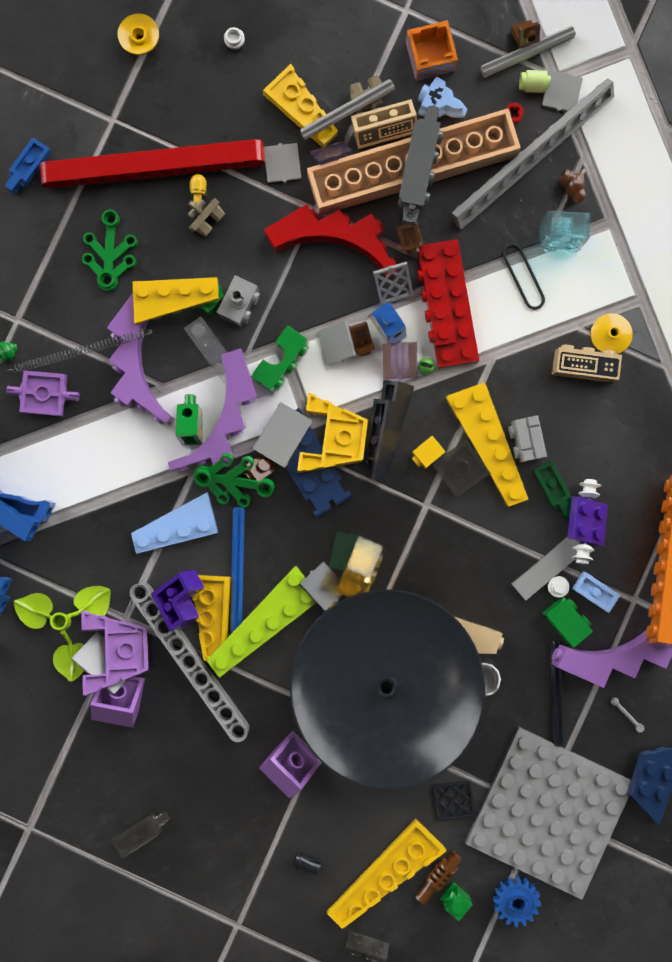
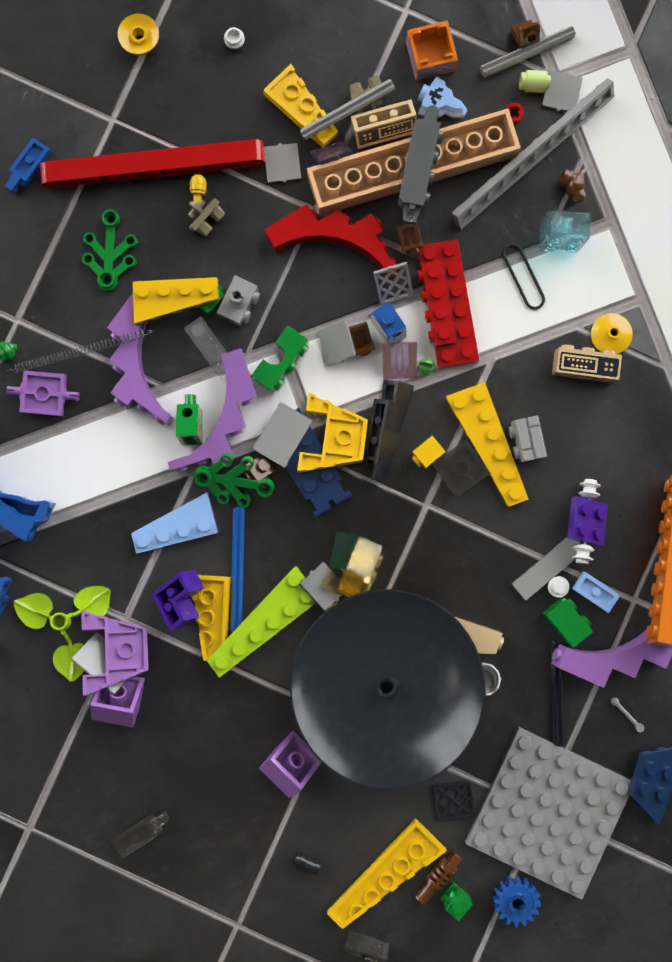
(192, 671): light grey beam -> none
(553, 487): dark green hinge -> none

